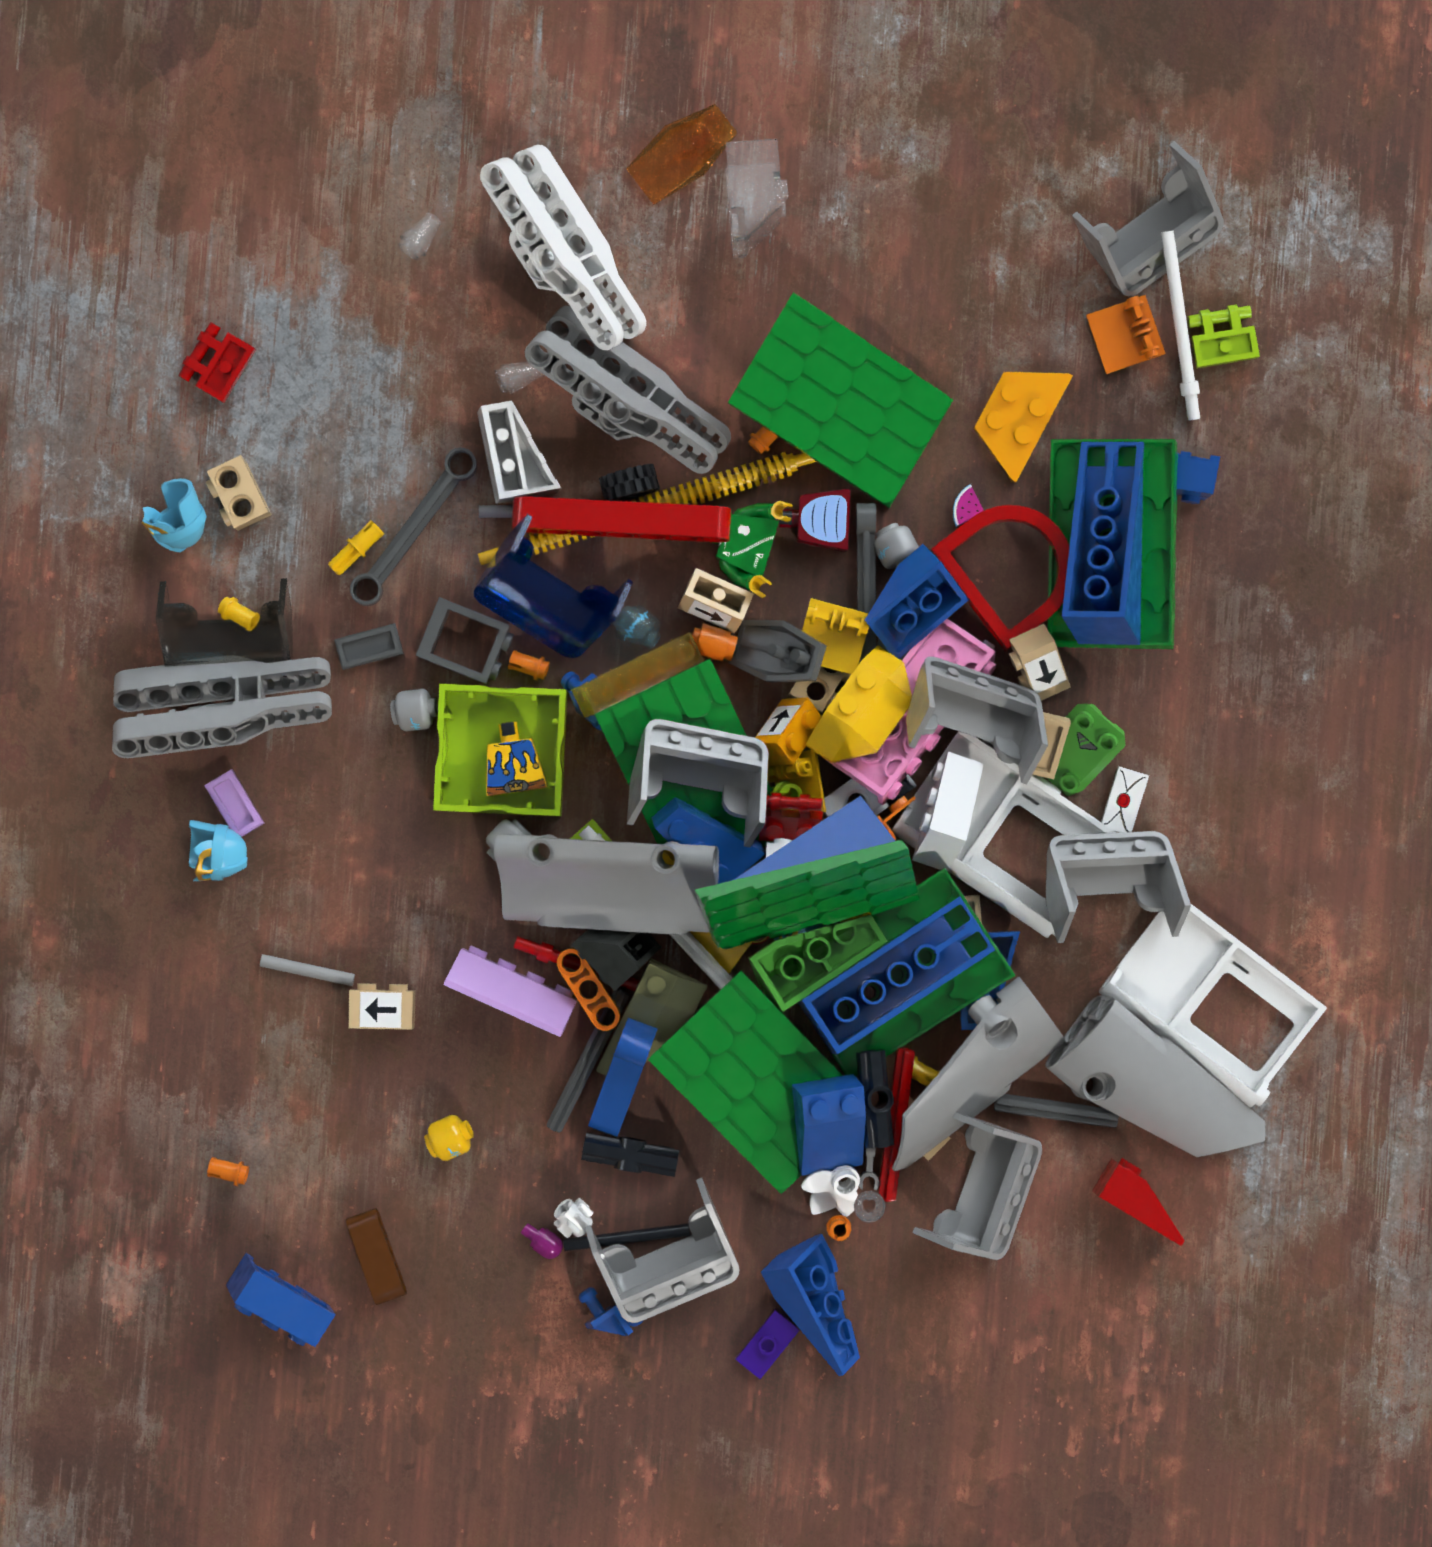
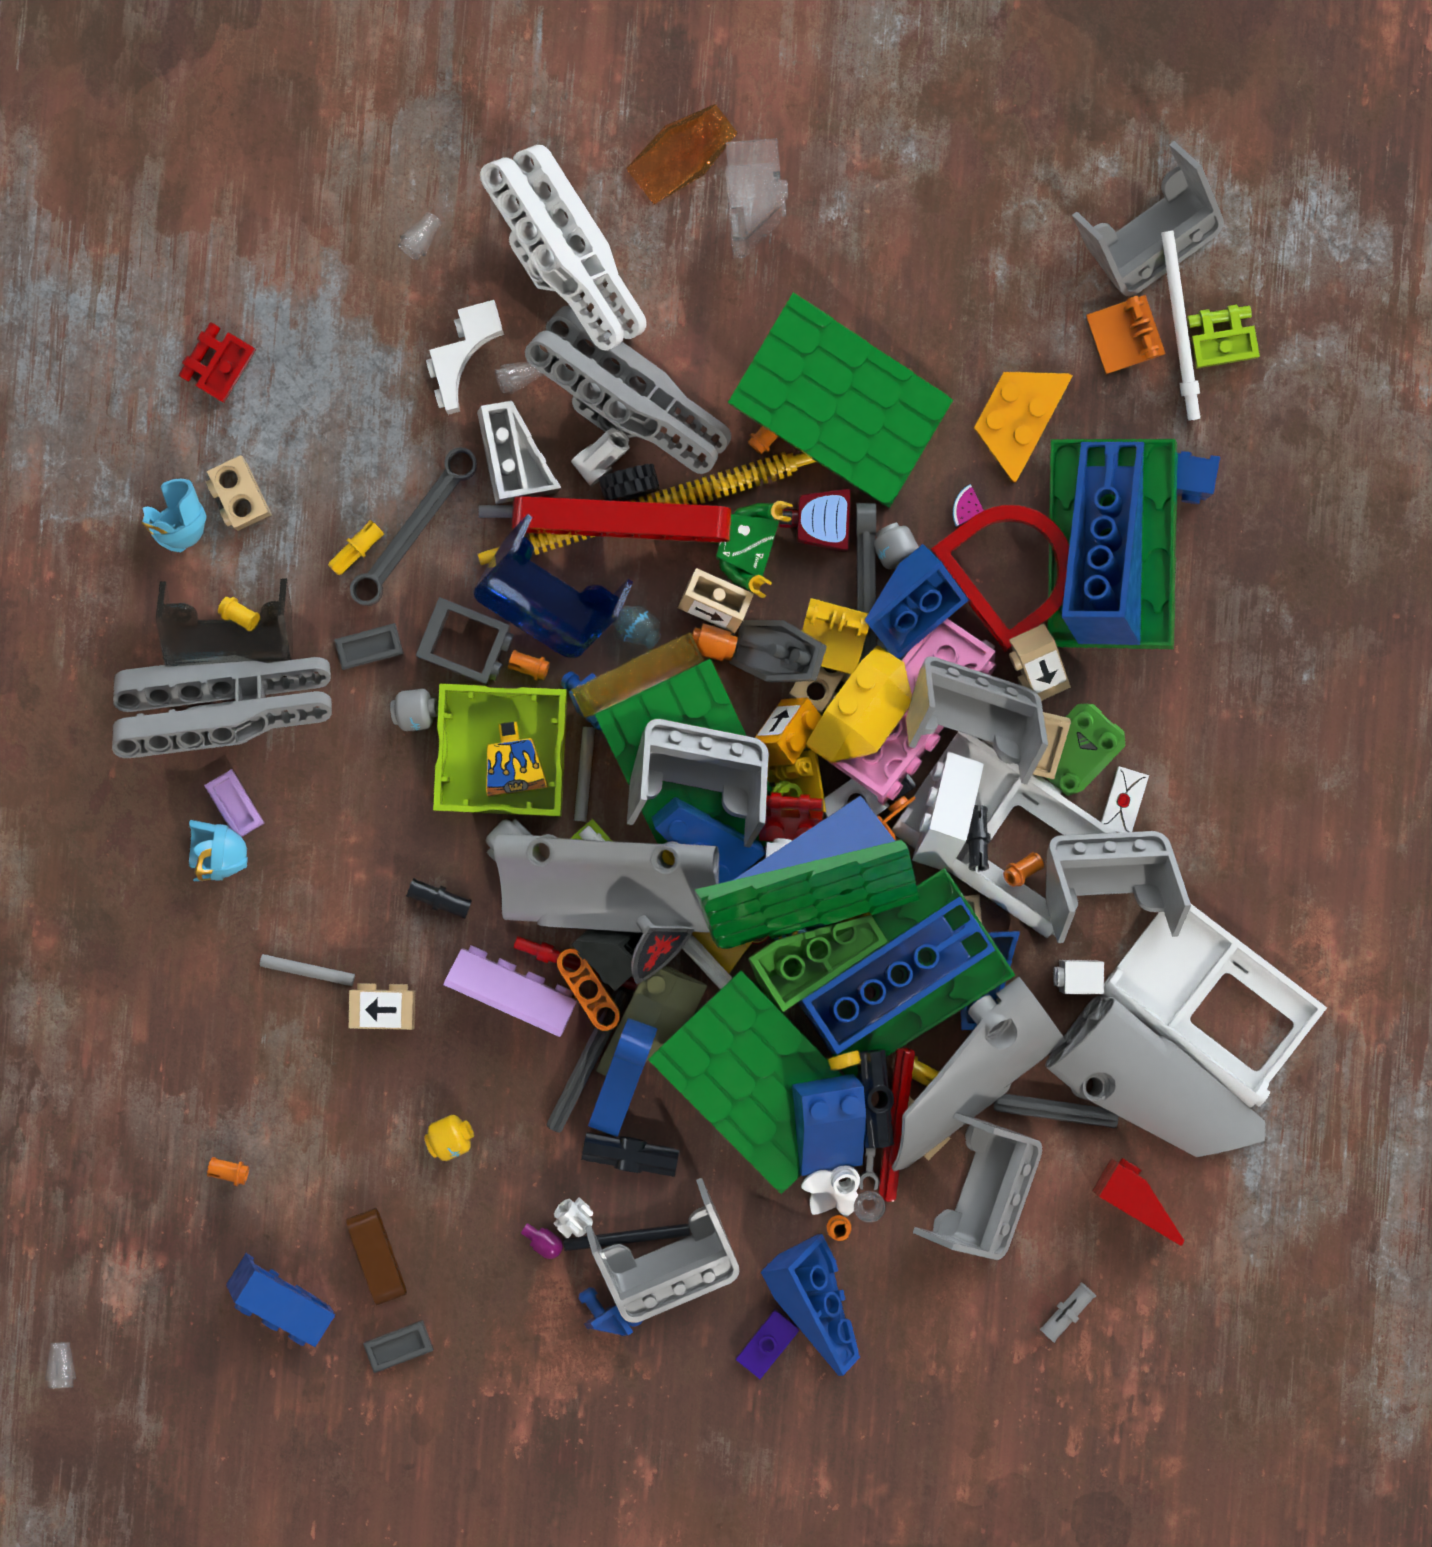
(60, 1366): none -> clear cone
(398, 1346): none -> dark grey tile
(439, 898): none -> black pin
(478, 326): none -> white arch
(584, 774): none -> light grey bar
(599, 457): none -> white piece
(656, 947): none -> shield
(844, 1061): none -> yellow tile
(978, 840): none -> black pin
(1017, 873): none -> orange pin
(1067, 1312): none -> light grey pin
(1079, 976): none -> white brick

